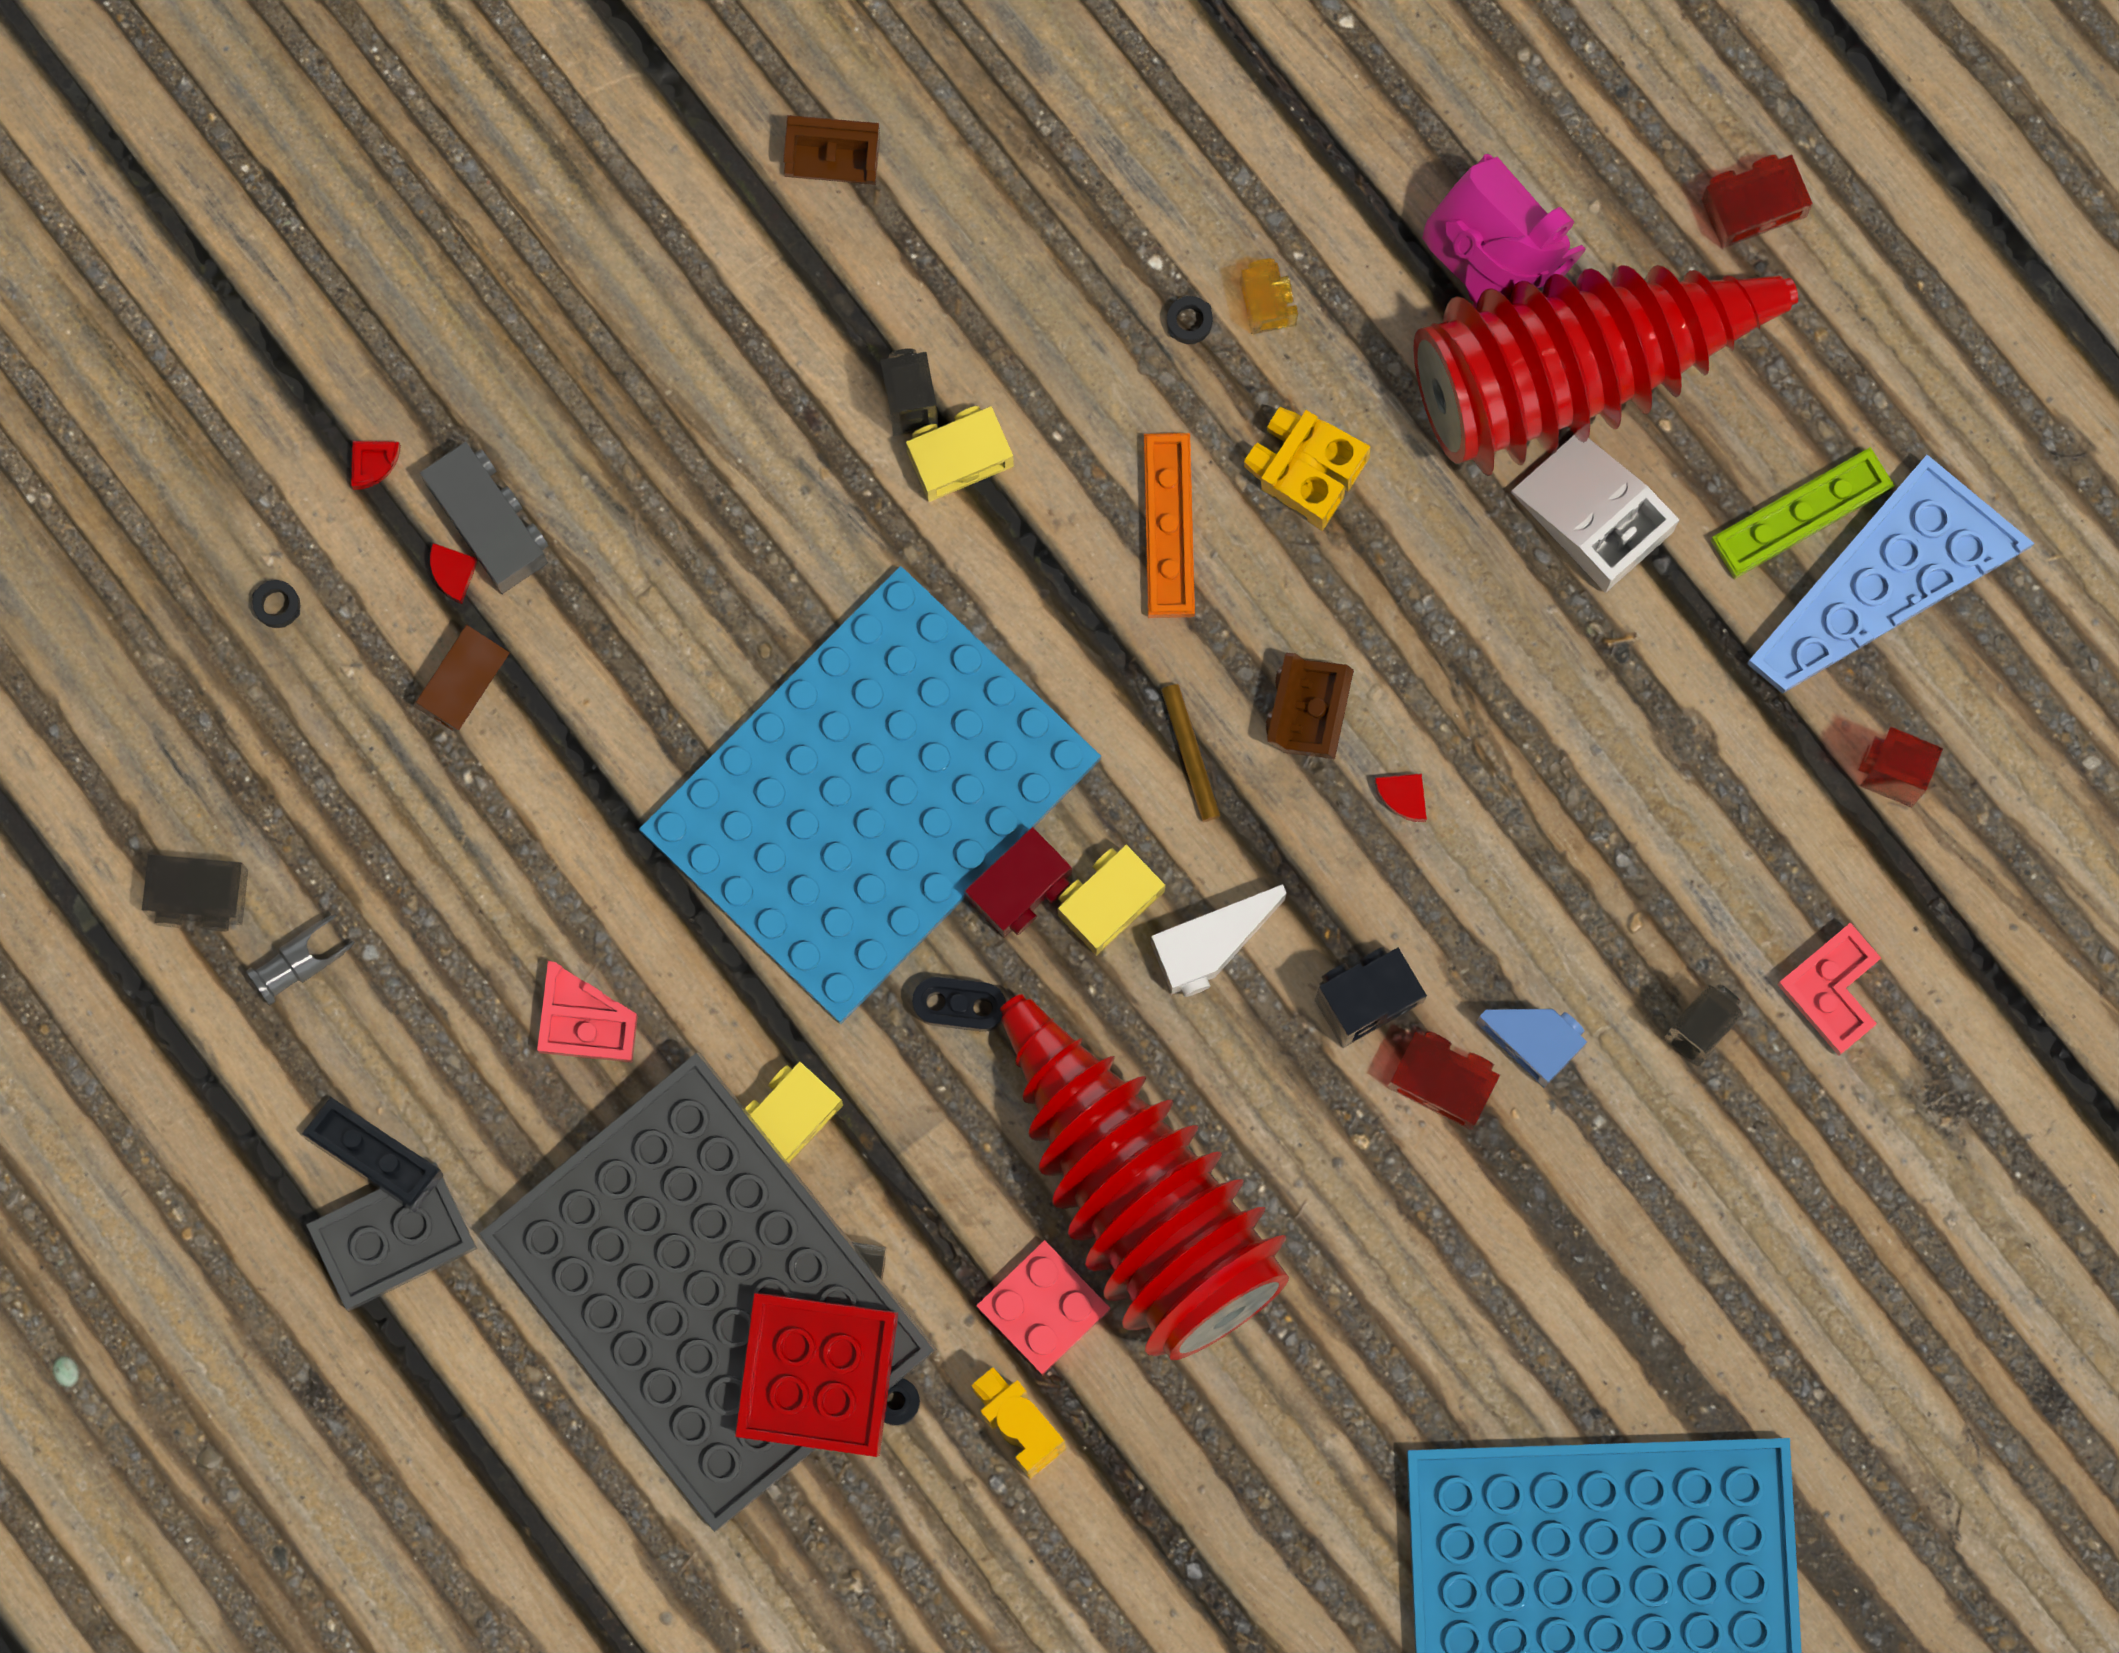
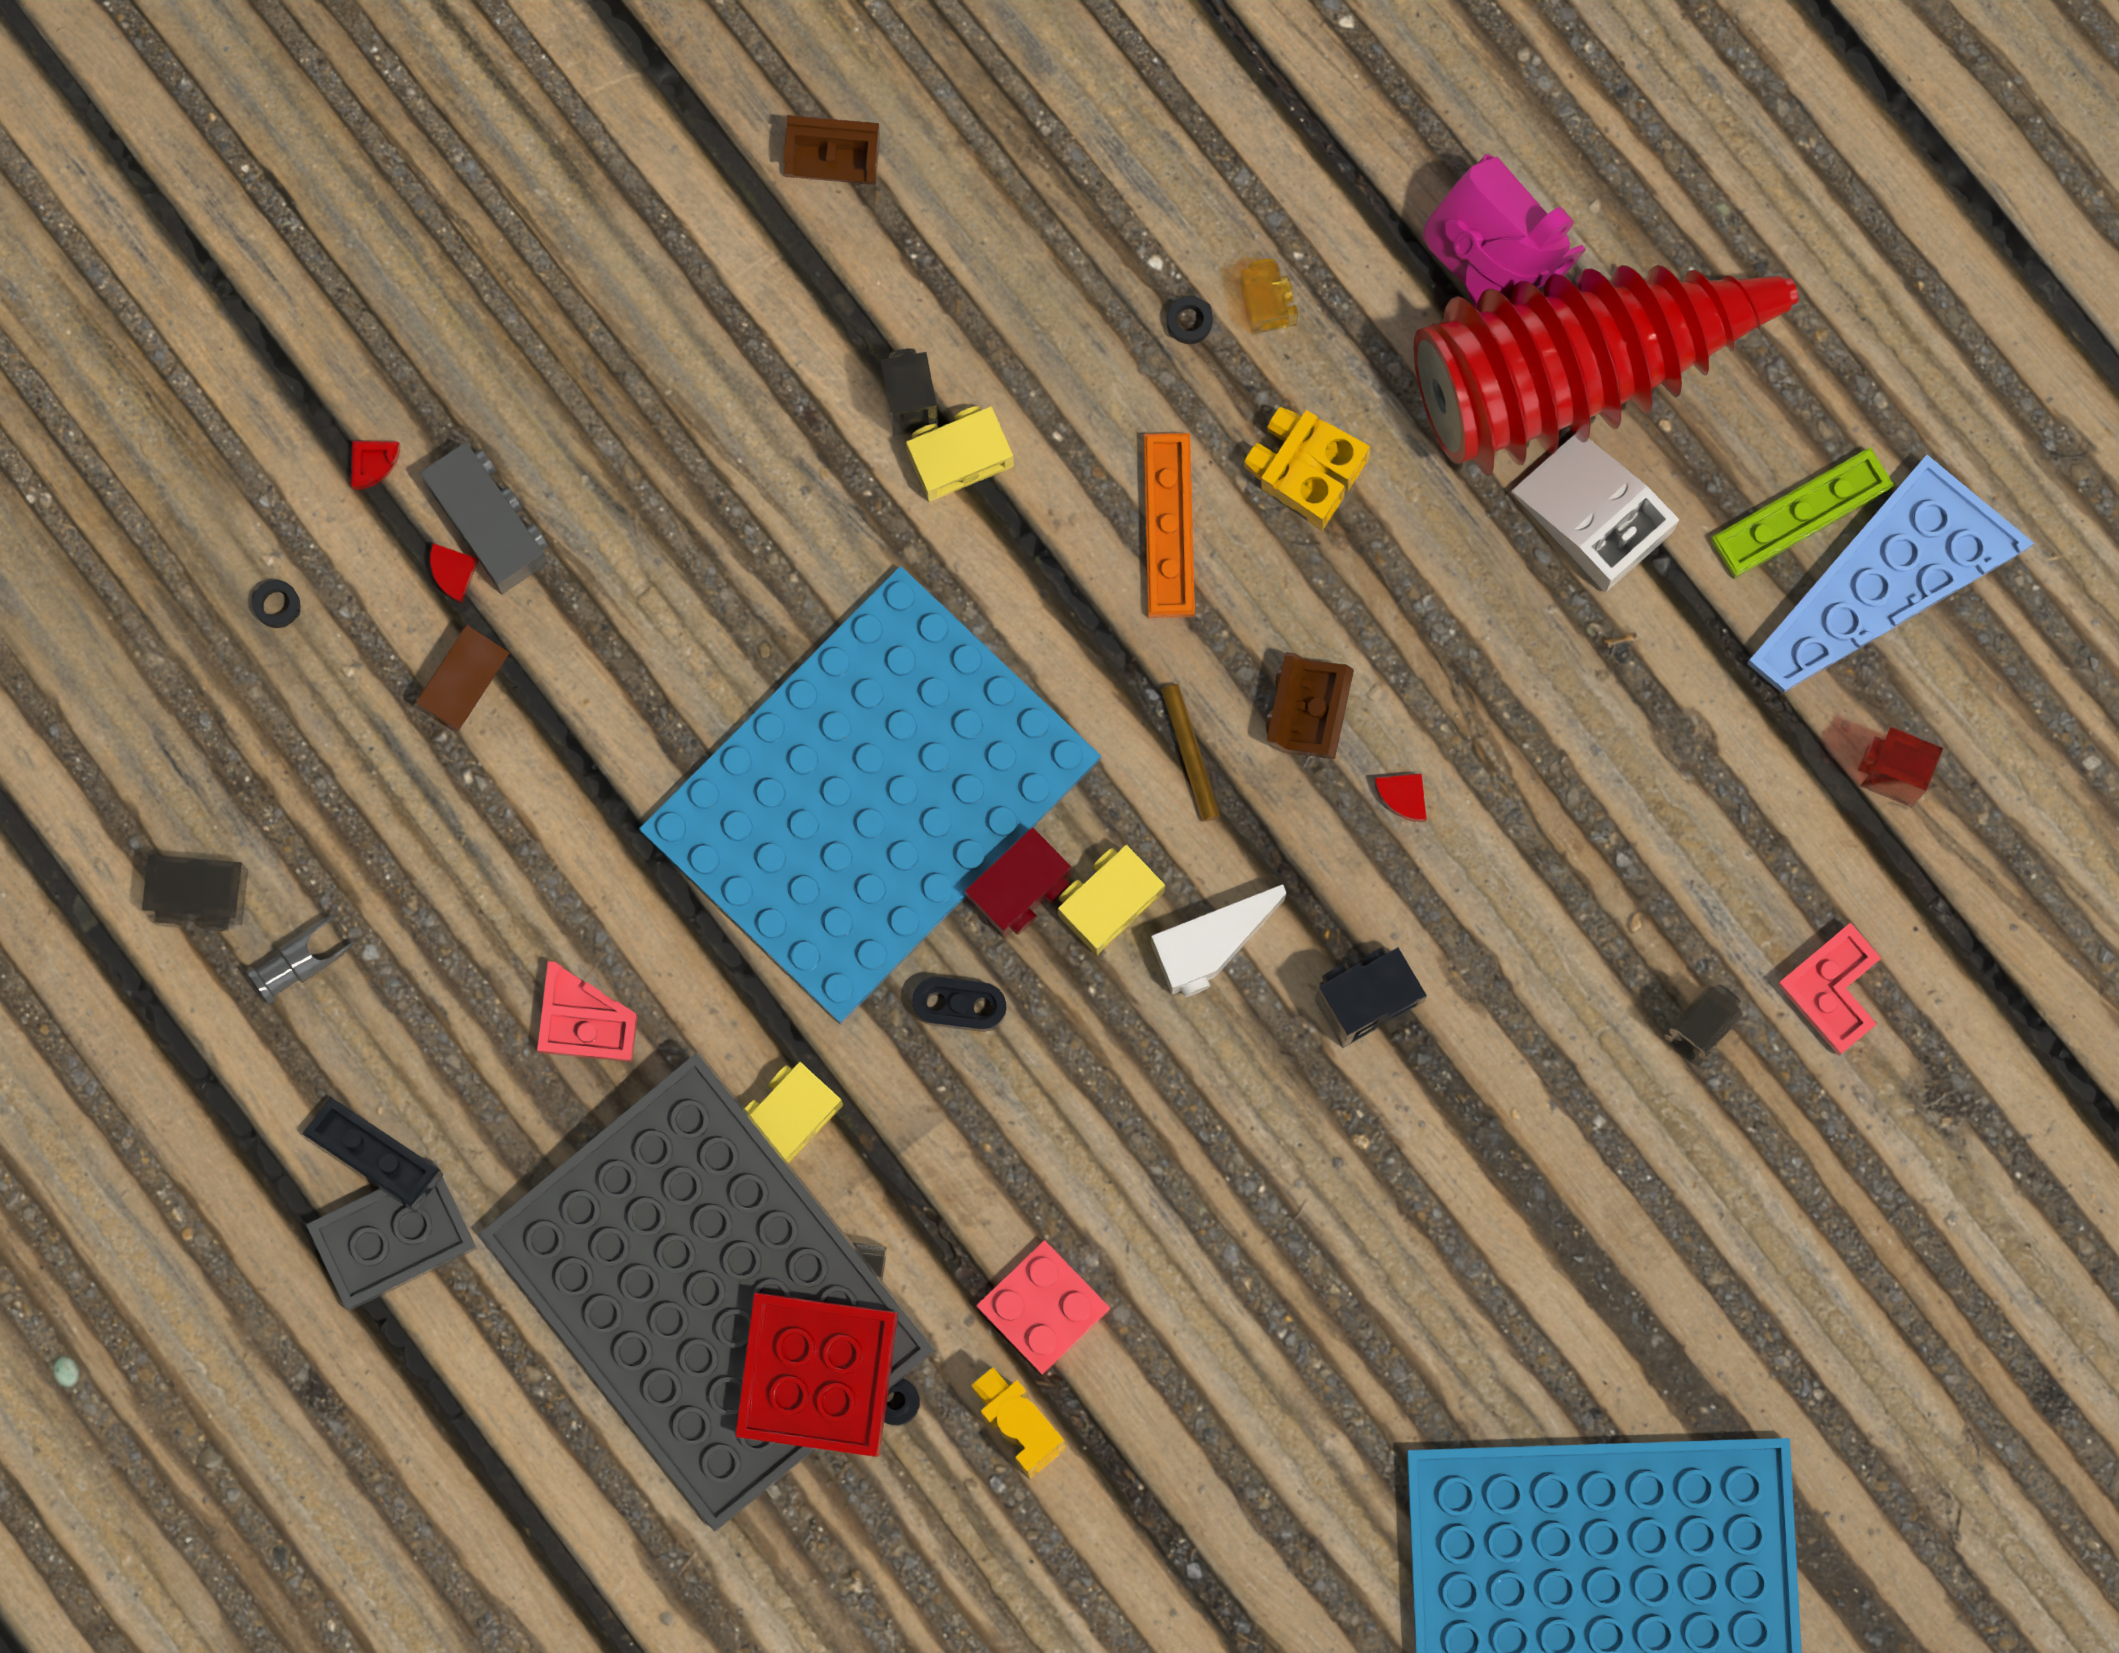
(1142, 1195): red cone -> none
(1444, 1079): clear red brick -> none
(1535, 1038): medium blue slope -> none
(1756, 199): clear red brick -> none

